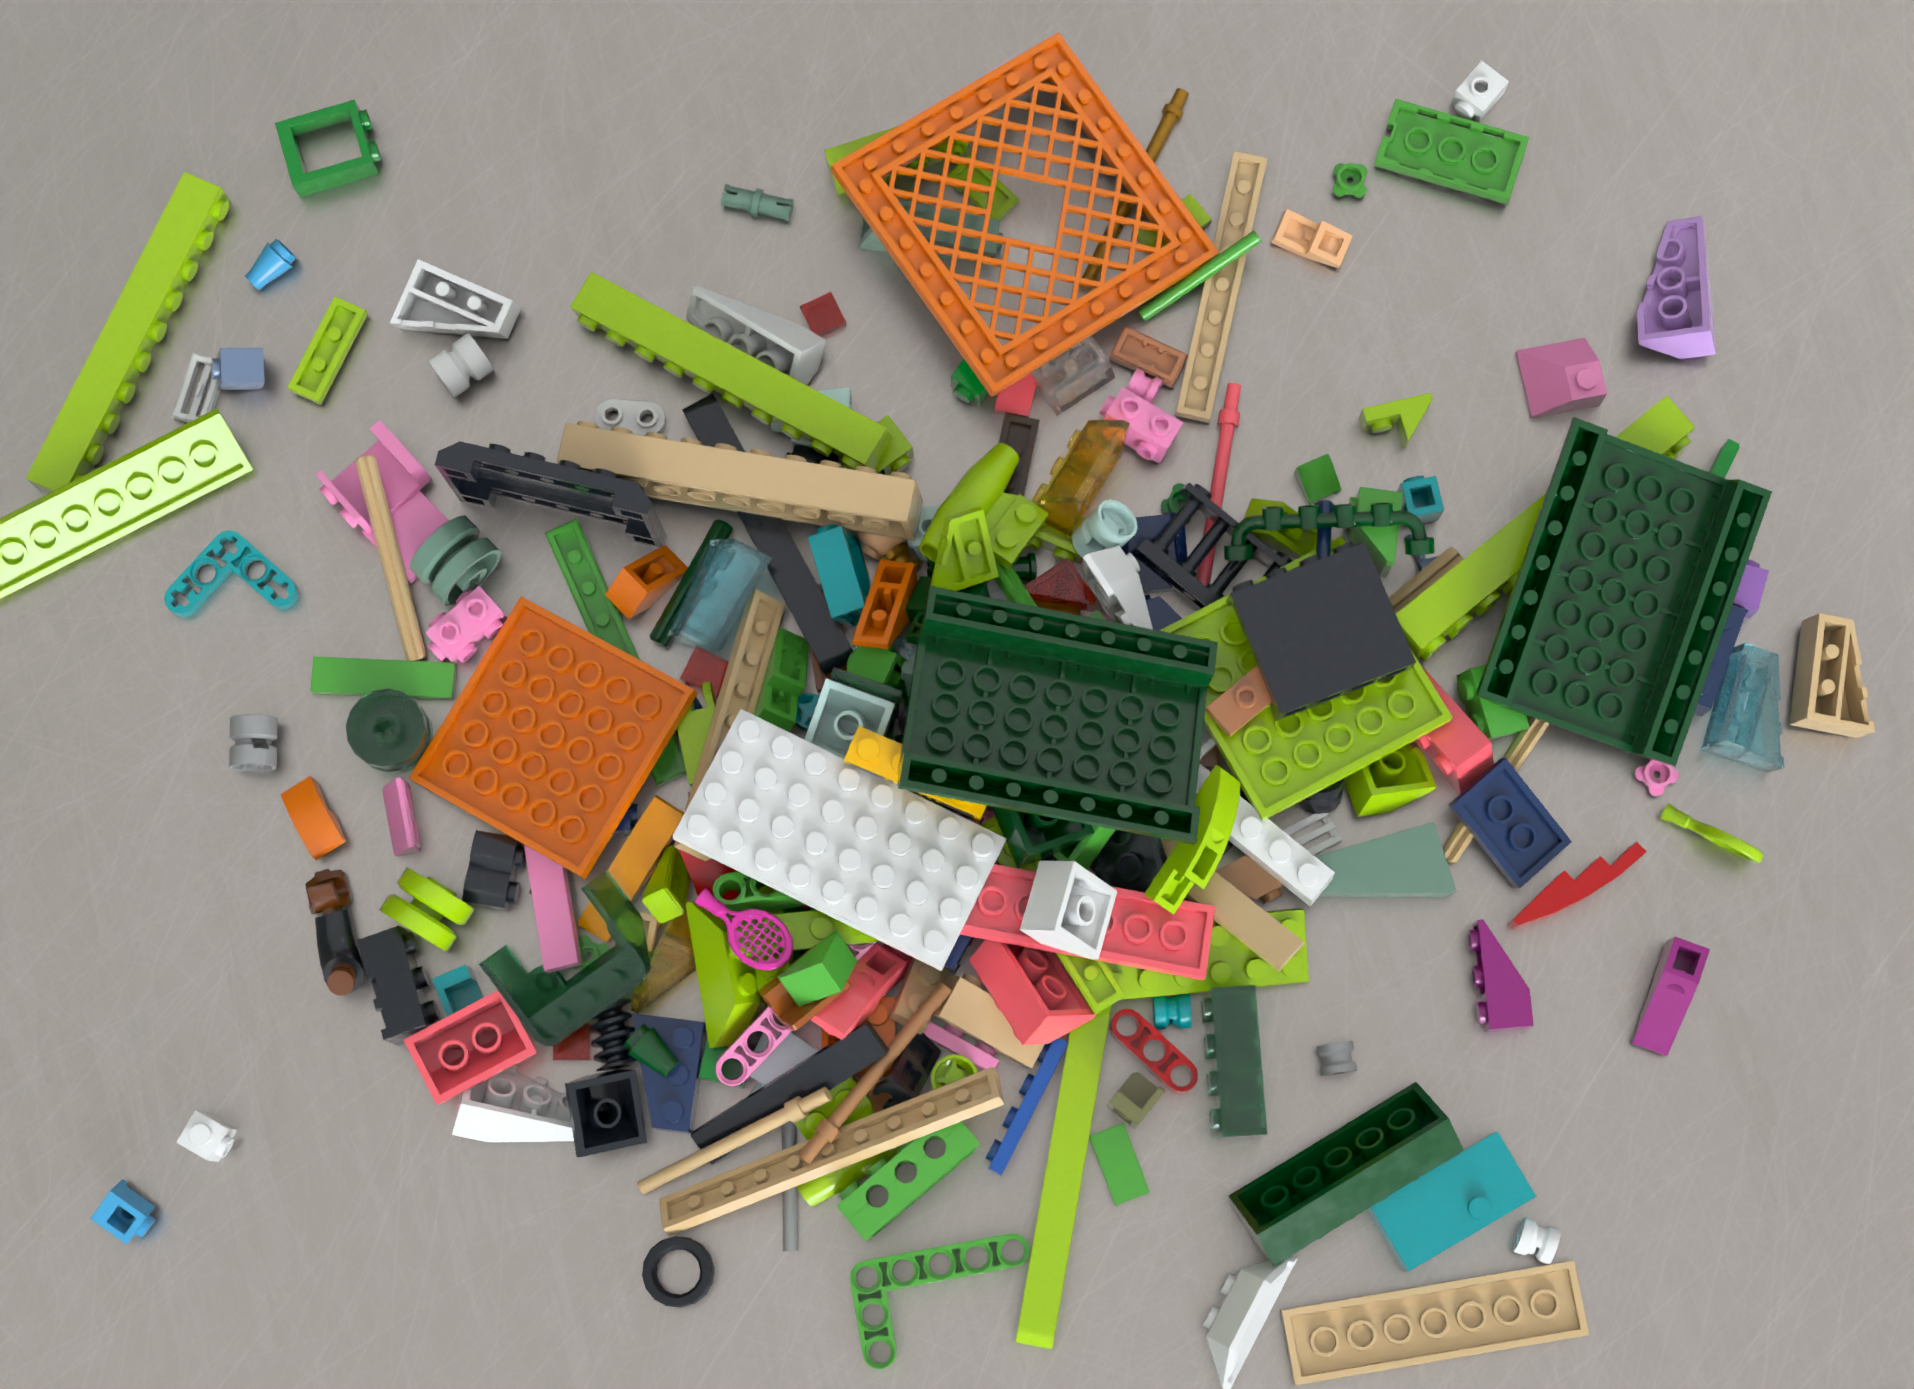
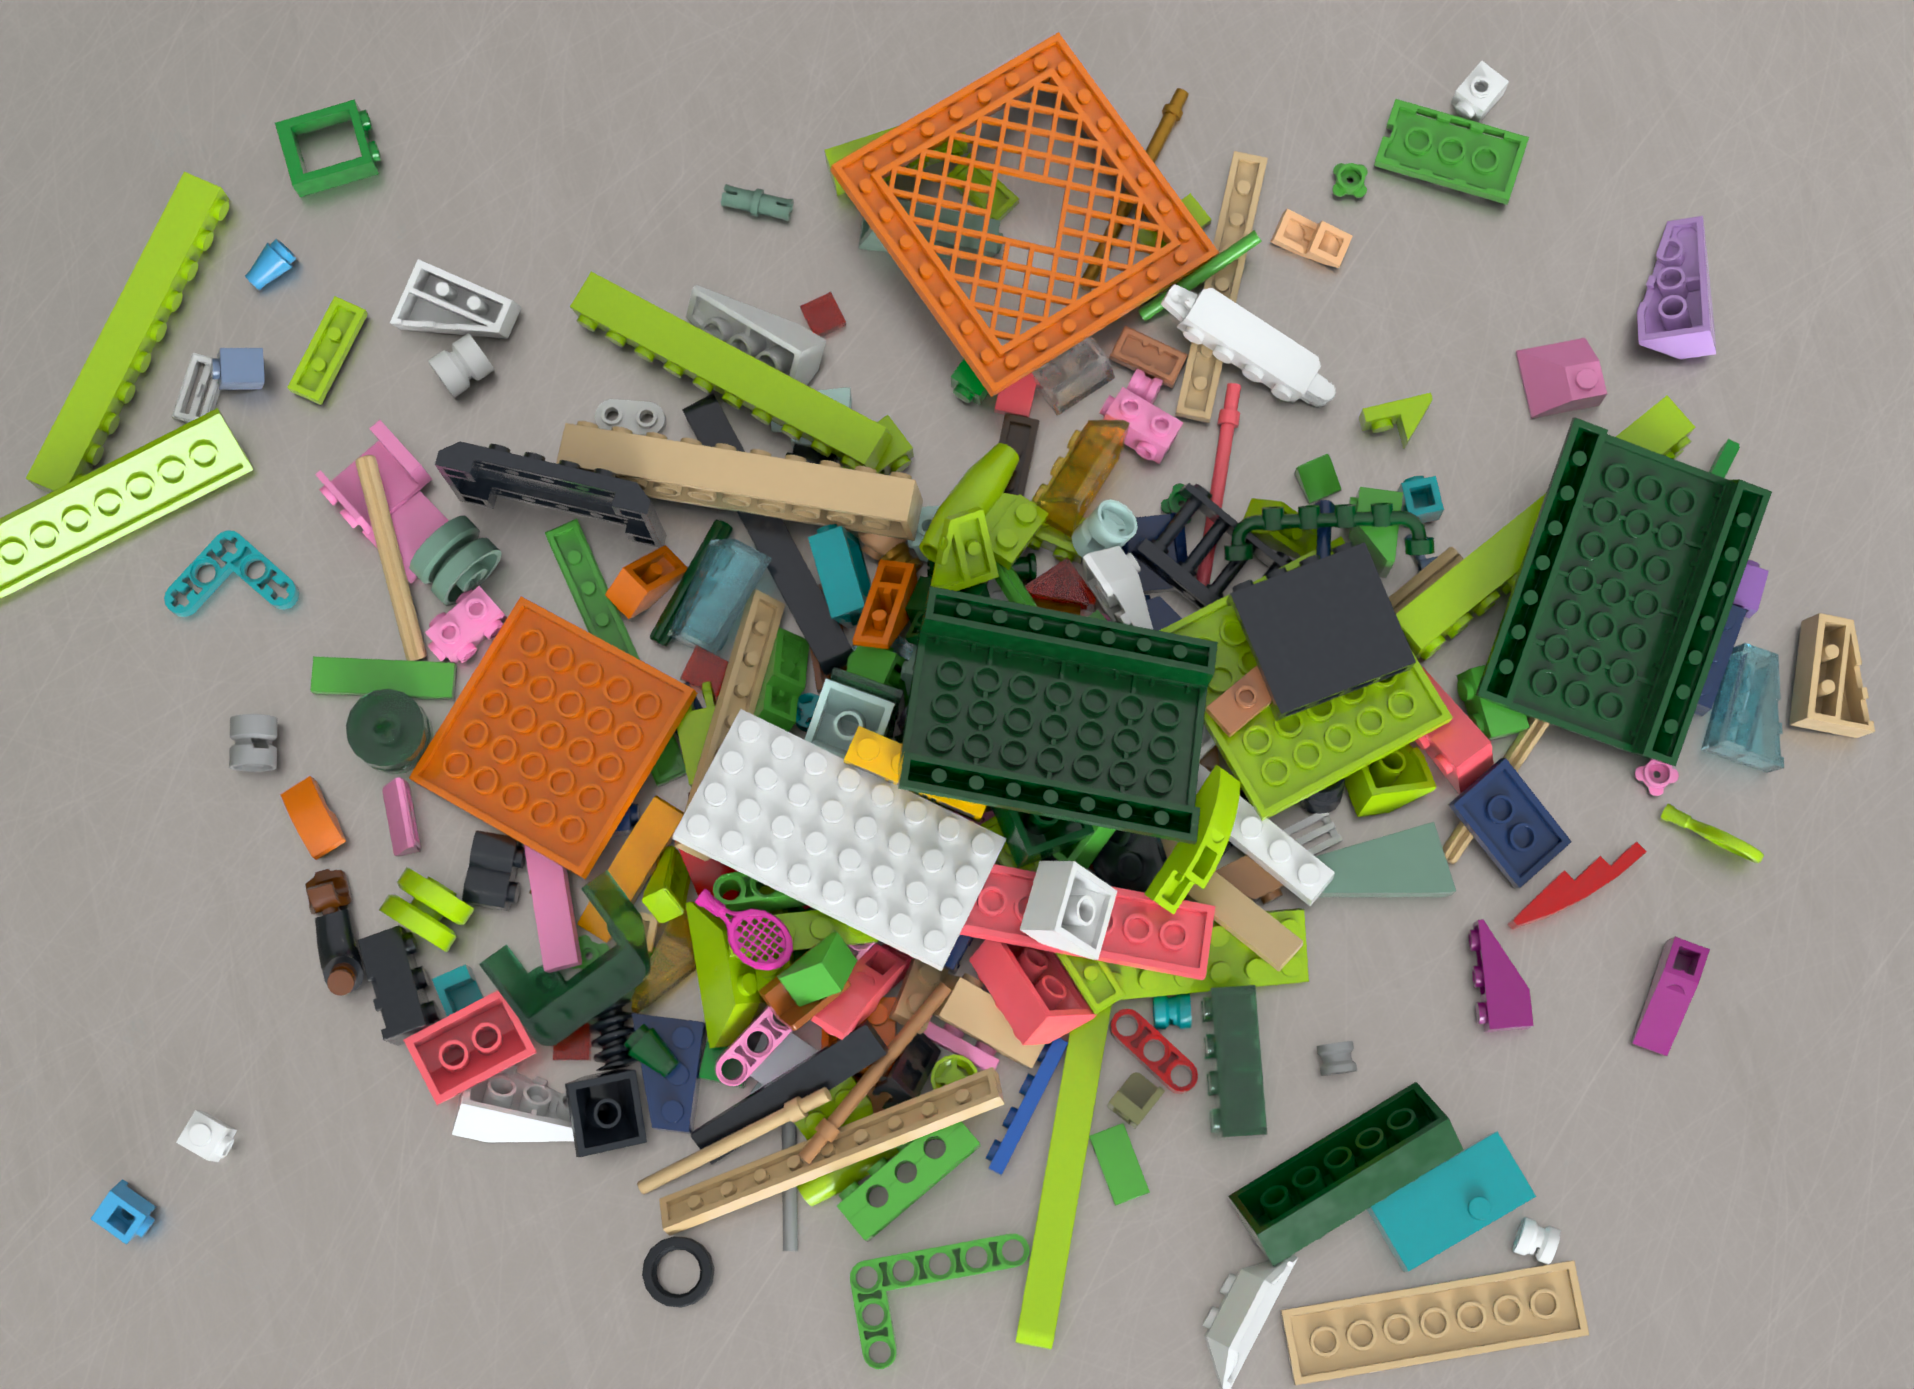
(1249, 344): none -> white hinge

